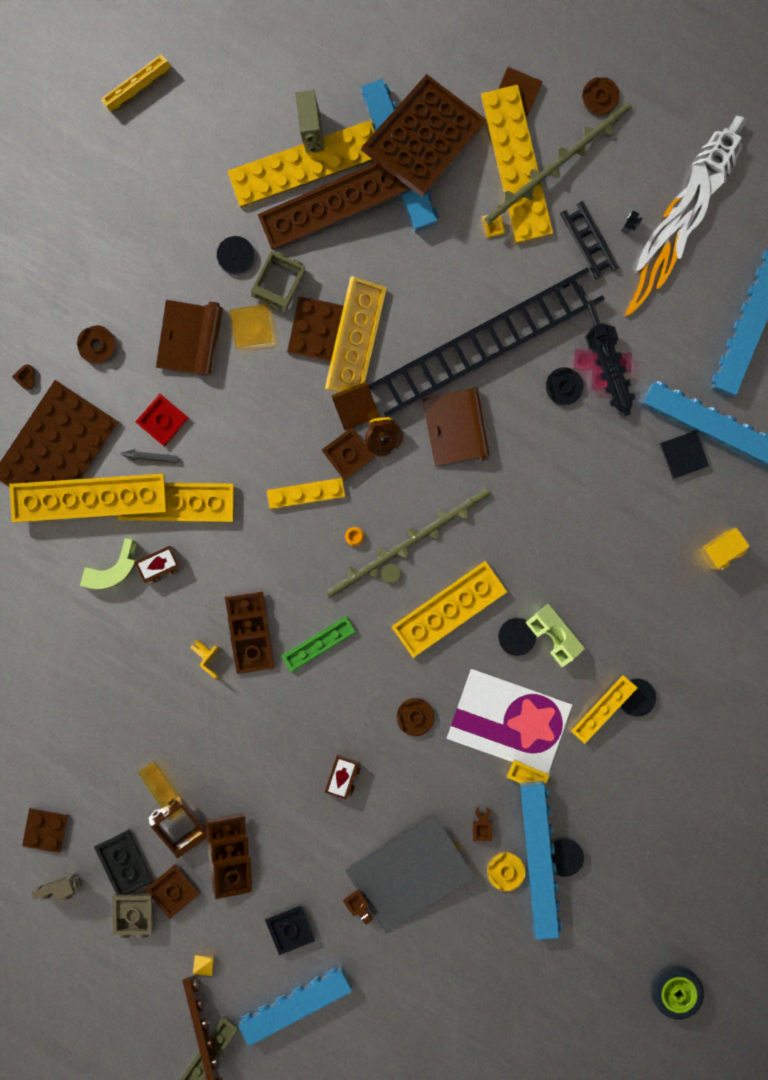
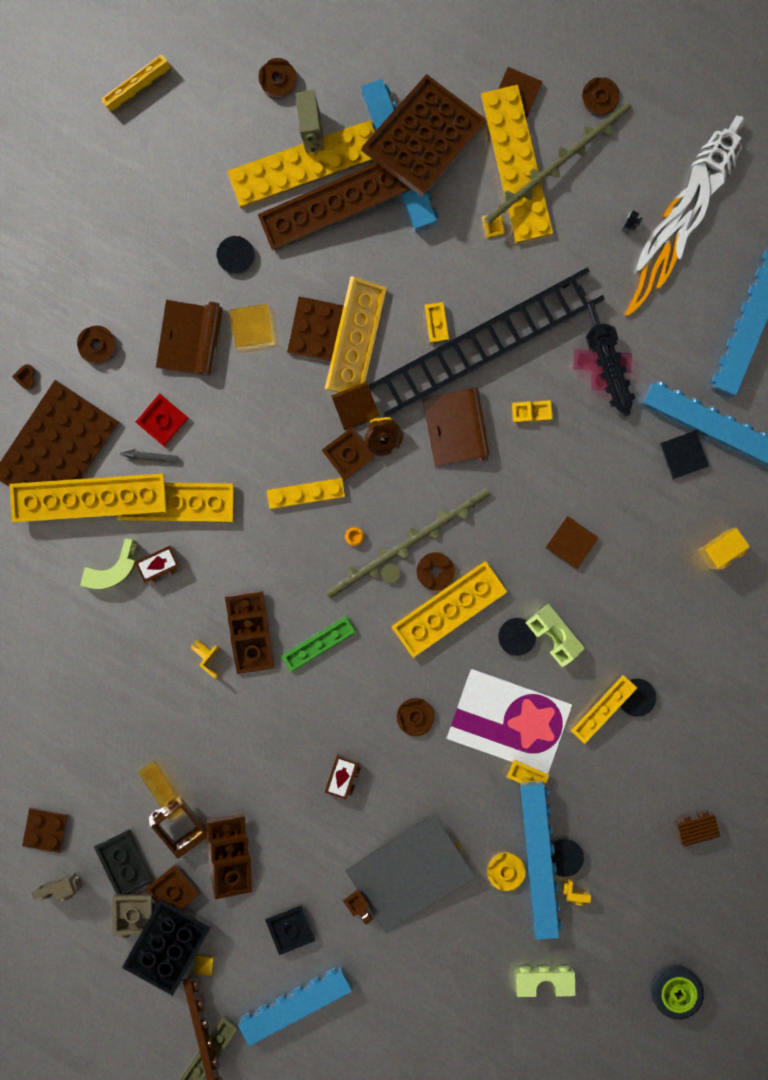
(167, 946): none -> black slope
(271, 298): olive window -> none
(284, 86): none -> reddish brown plate
(436, 322): none -> yellow plate
(443, 563): none -> reddish brown plate
(482, 828): reddish brown plate -> none
(528, 980): none -> yellowish green arch
(532, 411): none -> yellow slope
(564, 386): black tile -> none
(572, 542): none -> reddish brown tile
(578, 897): none -> yellow bracket
(600, 245): black bar -> none
(697, 828): none -> reddish brown brick

